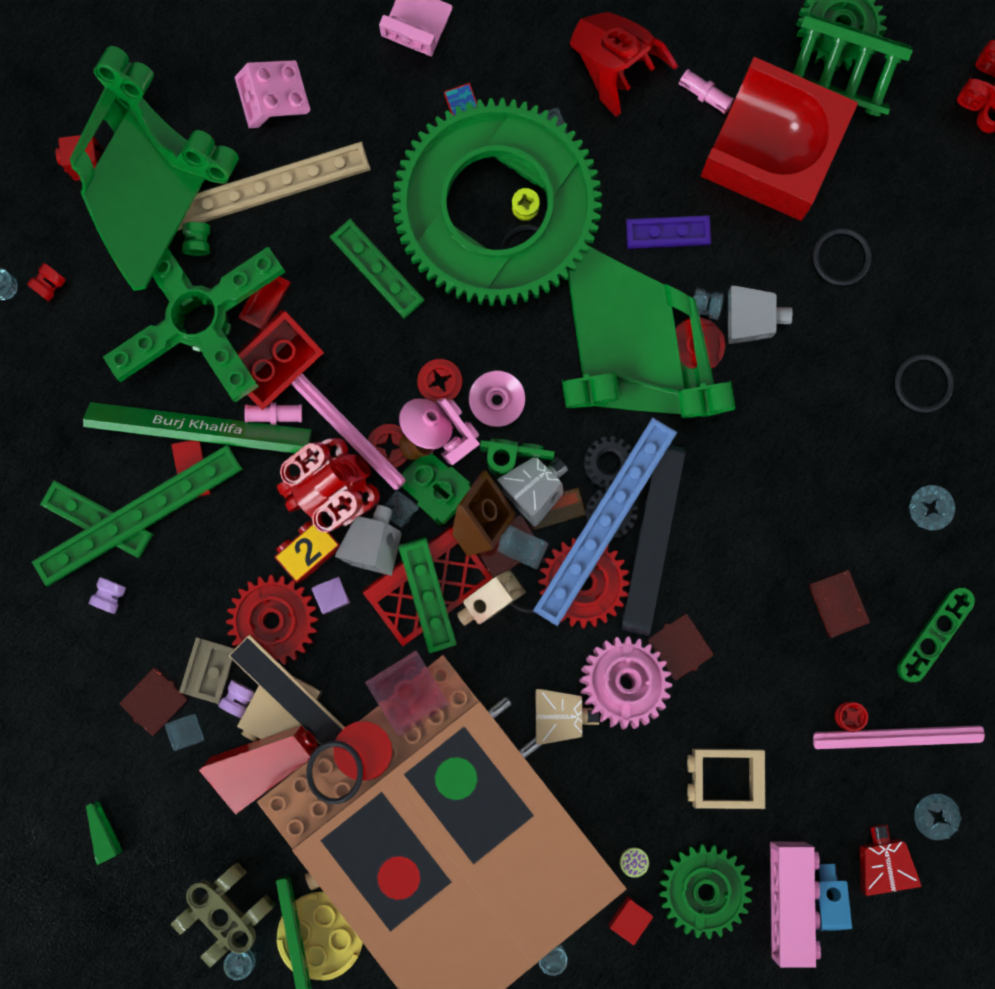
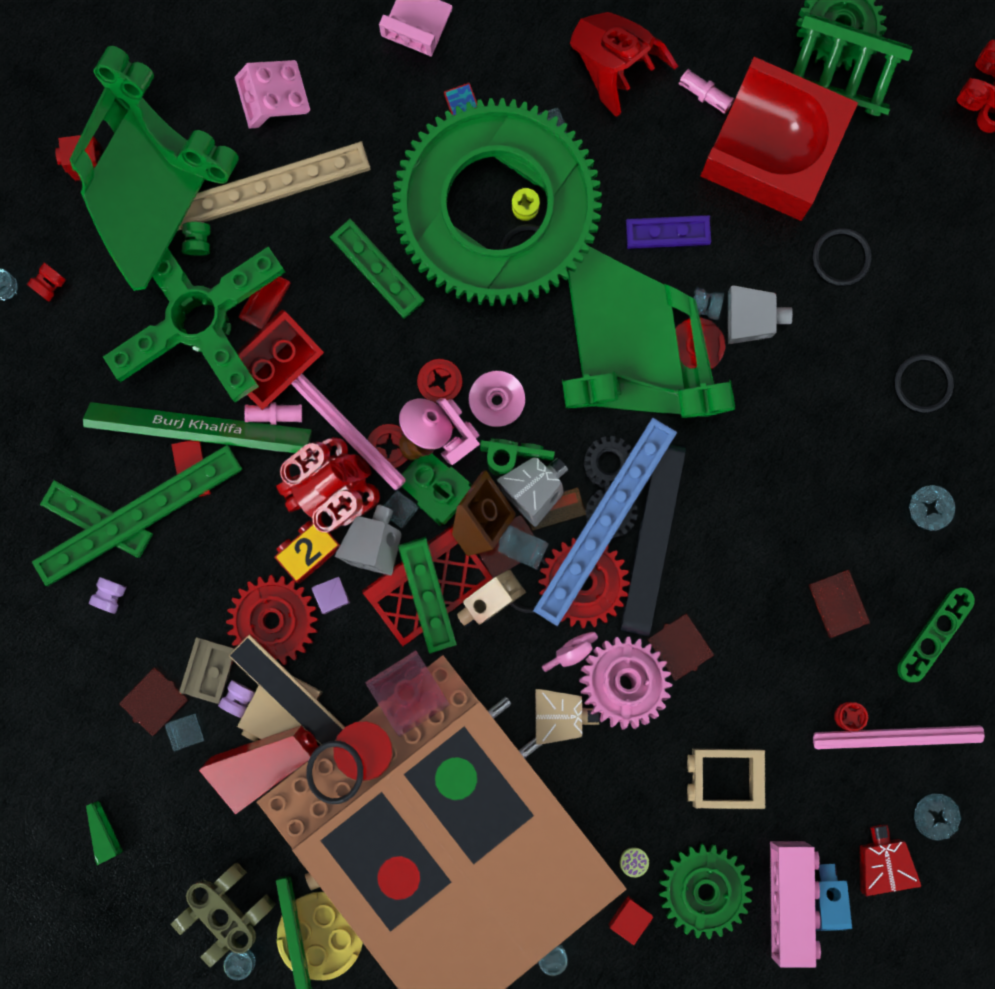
(573, 651): none -> bright pink hand

